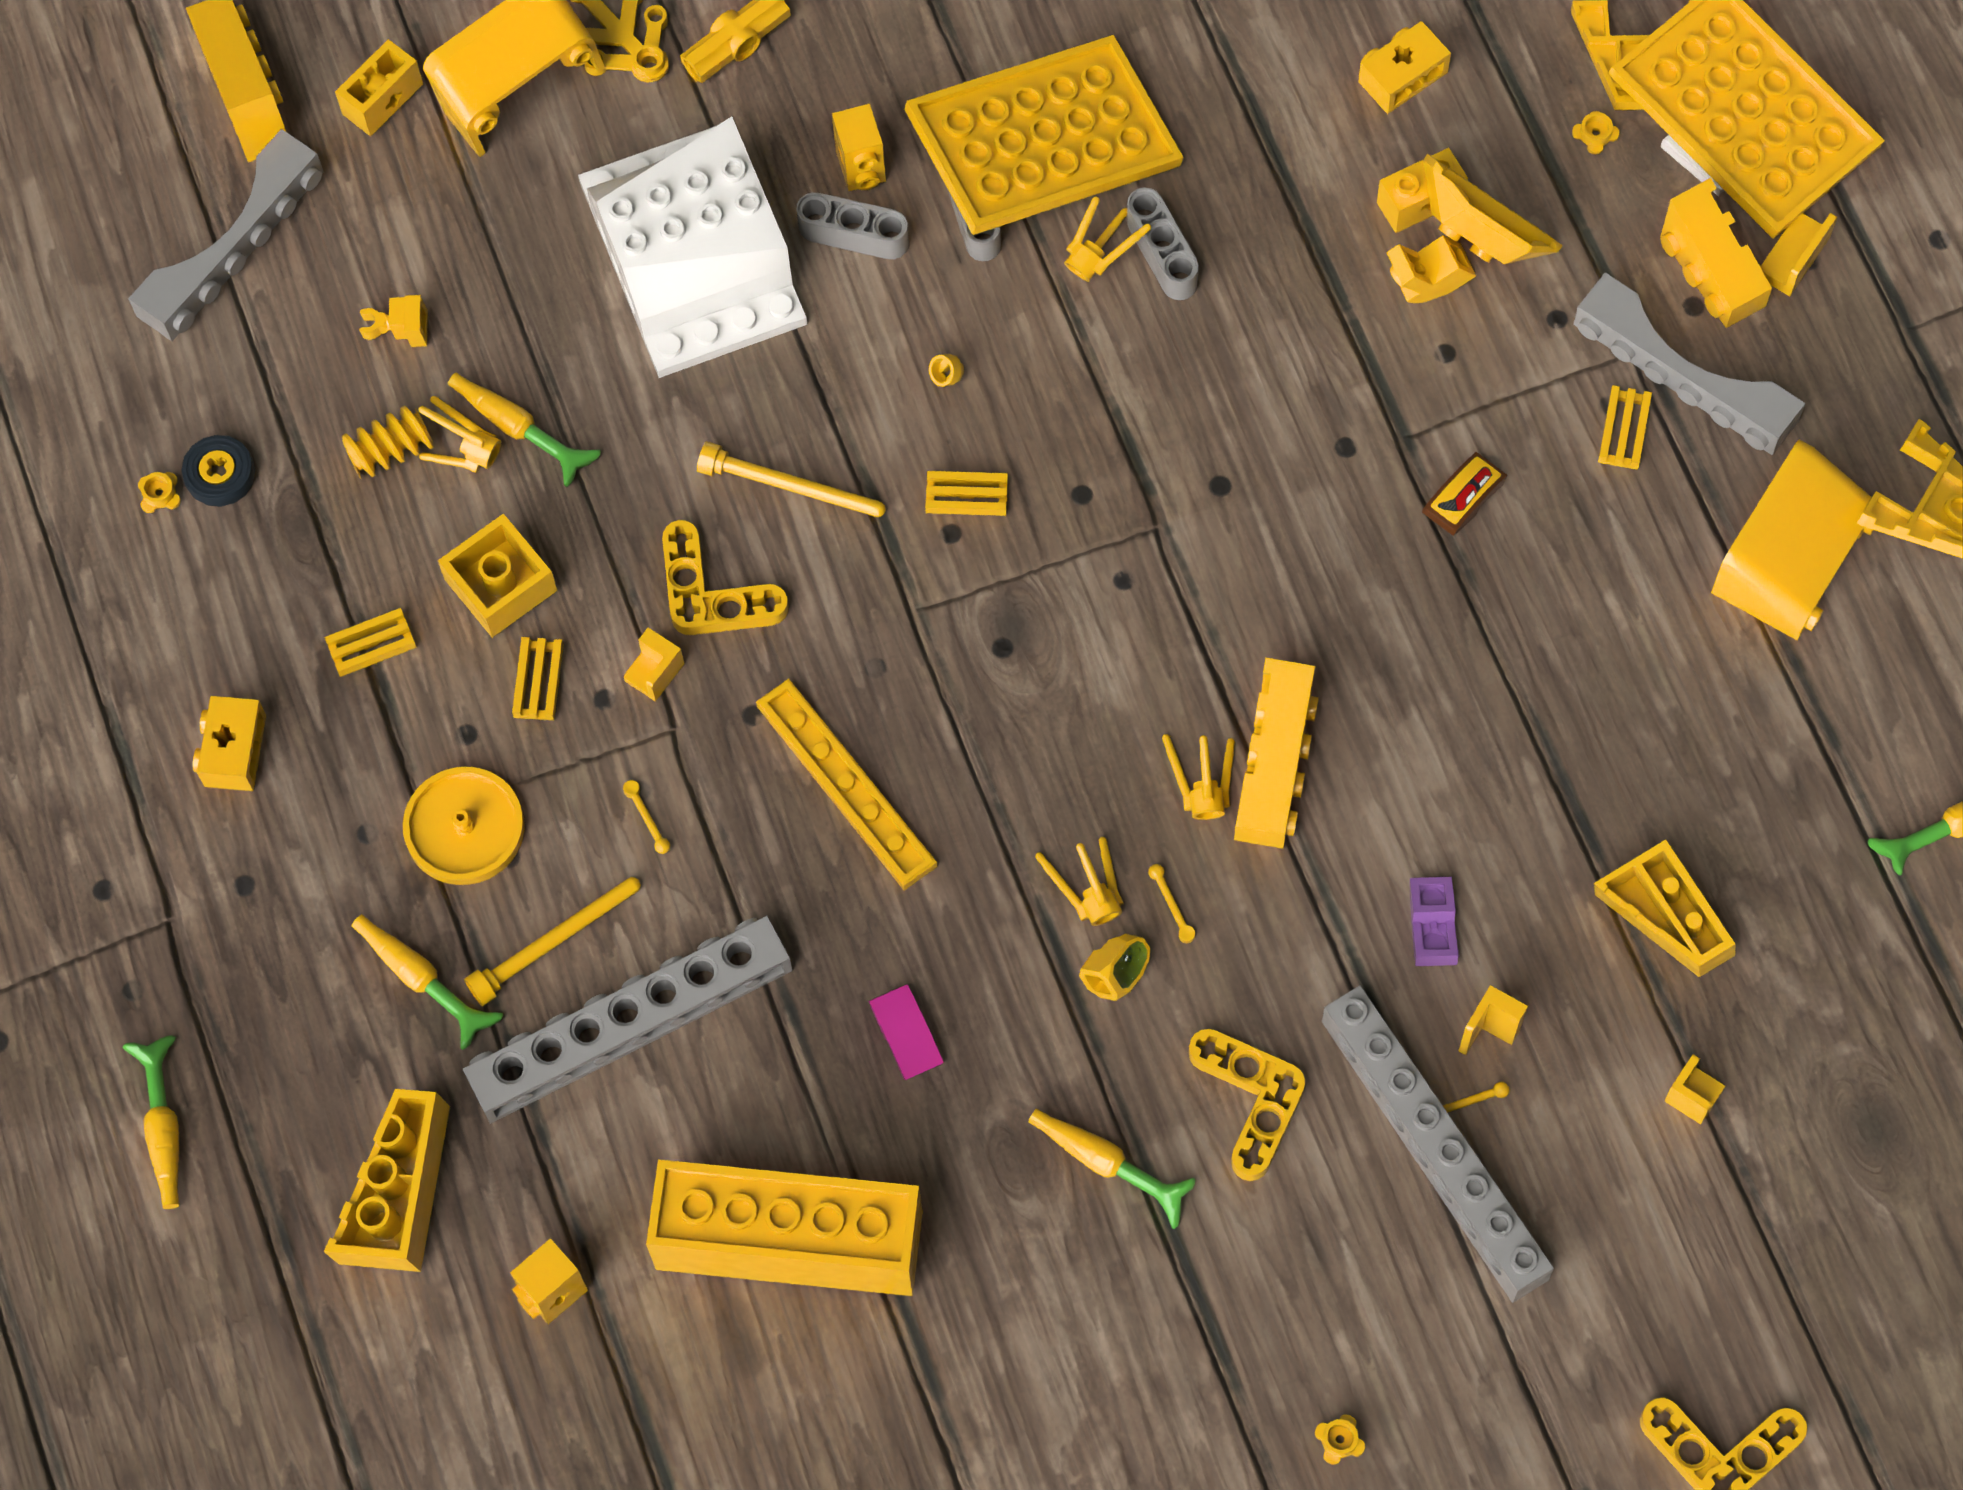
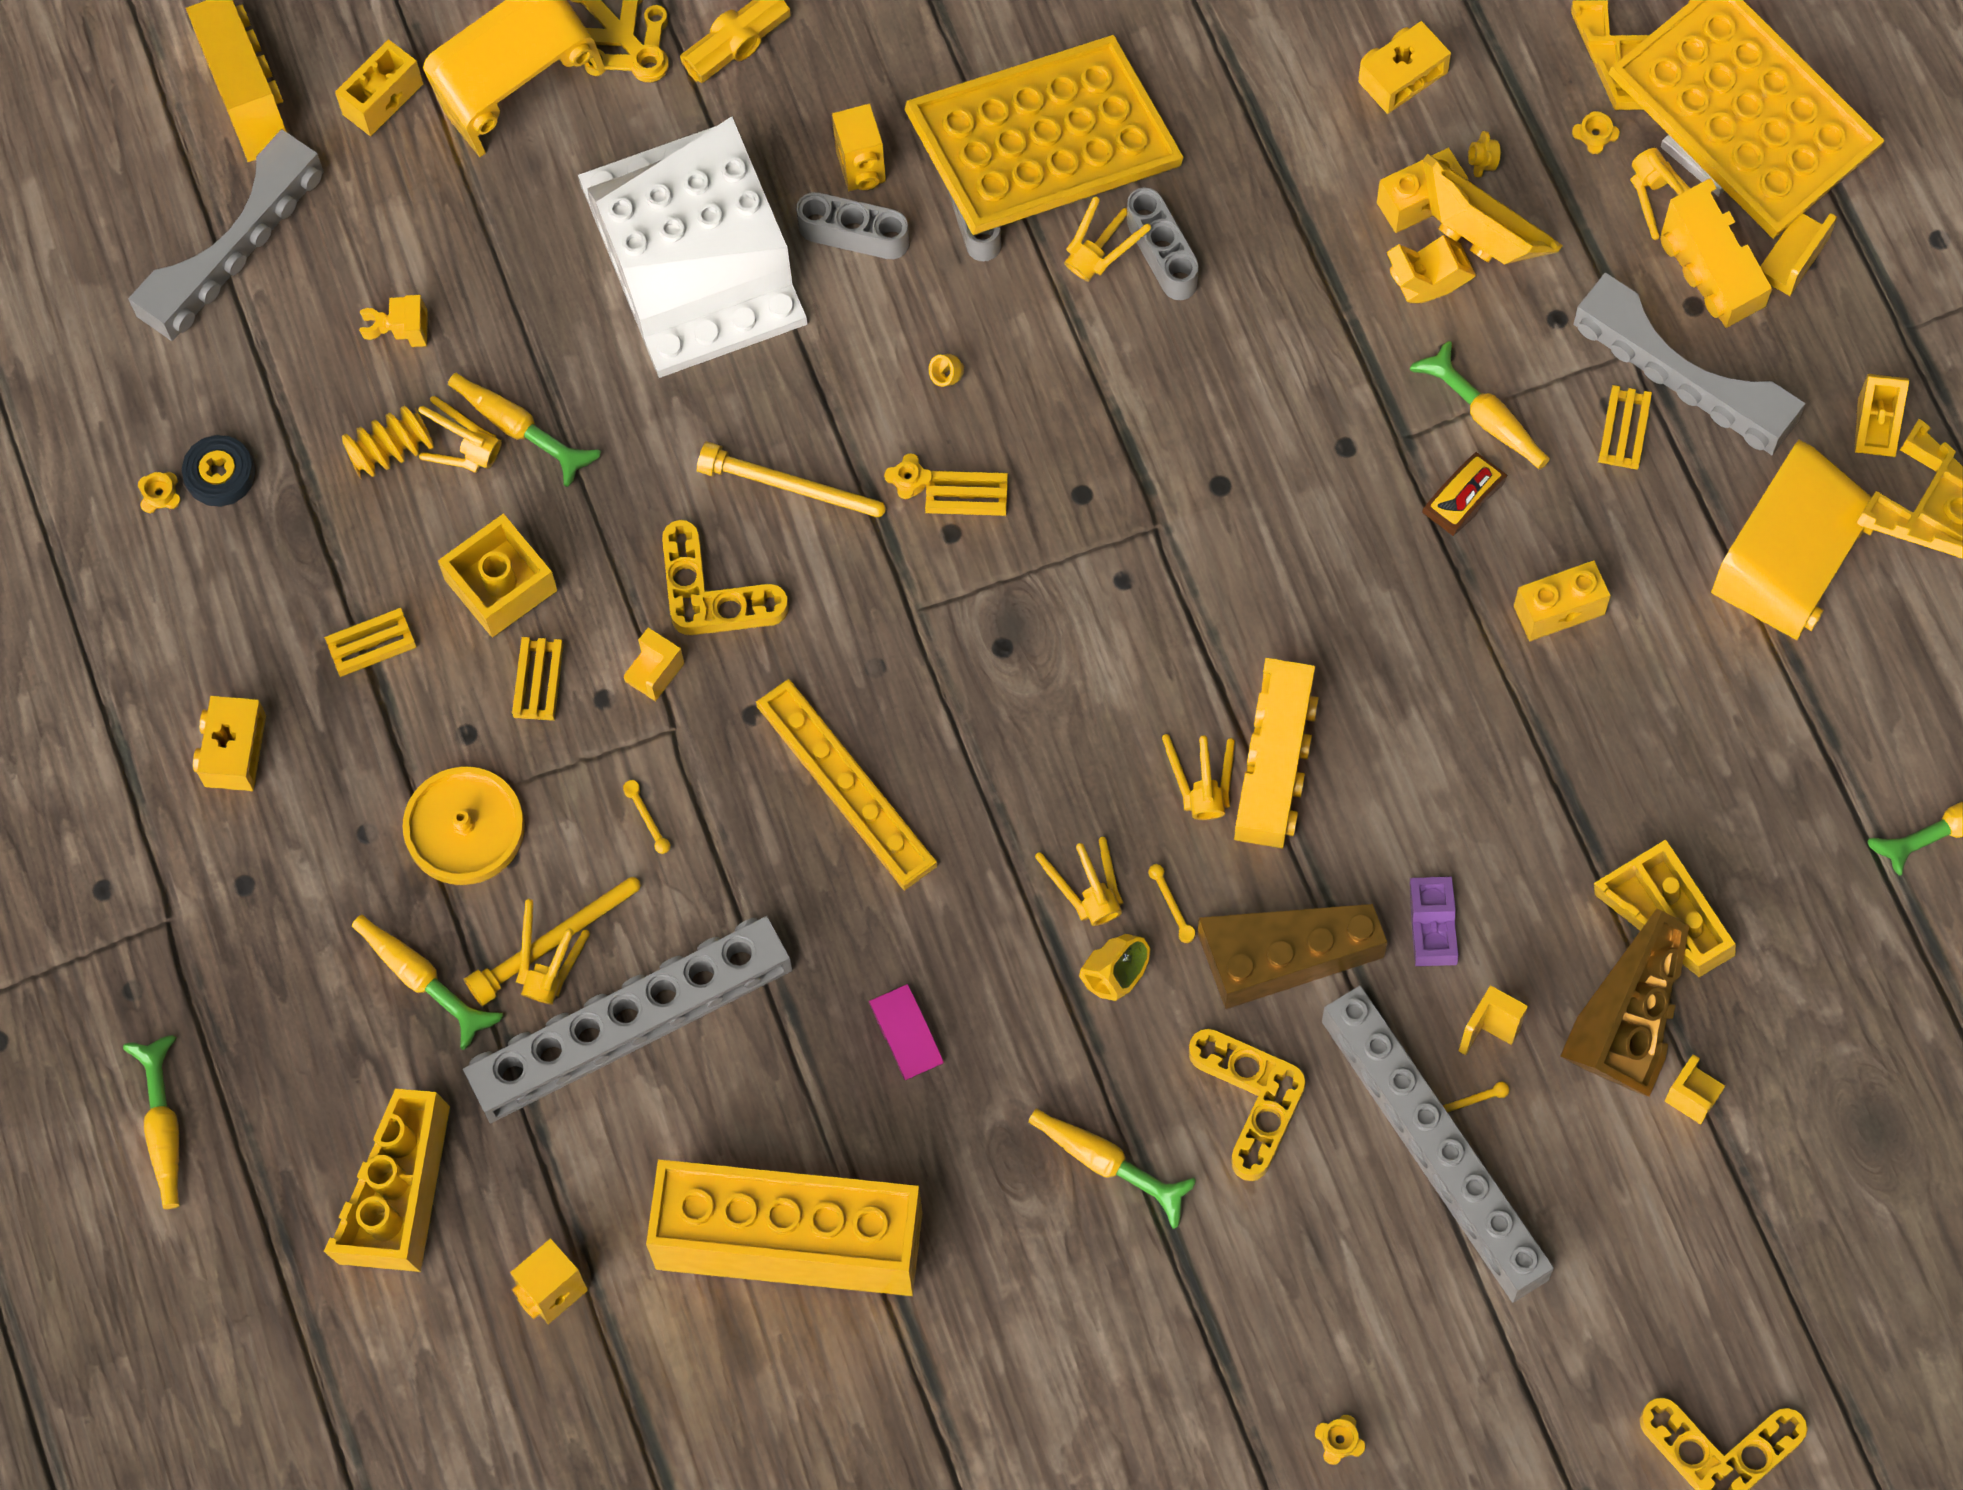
(545, 981): none -> yellow plant
(908, 487): none -> yellow plate
(1284, 949): none -> pearl gold wedge
(1484, 154): none -> yellow plate
(1484, 407): none -> yellow piece
(1561, 600): none -> yellow brick
(1626, 1017): none -> pearl gold wedge
(1654, 172): none -> yellow plant
(1880, 414): none -> yellow slope

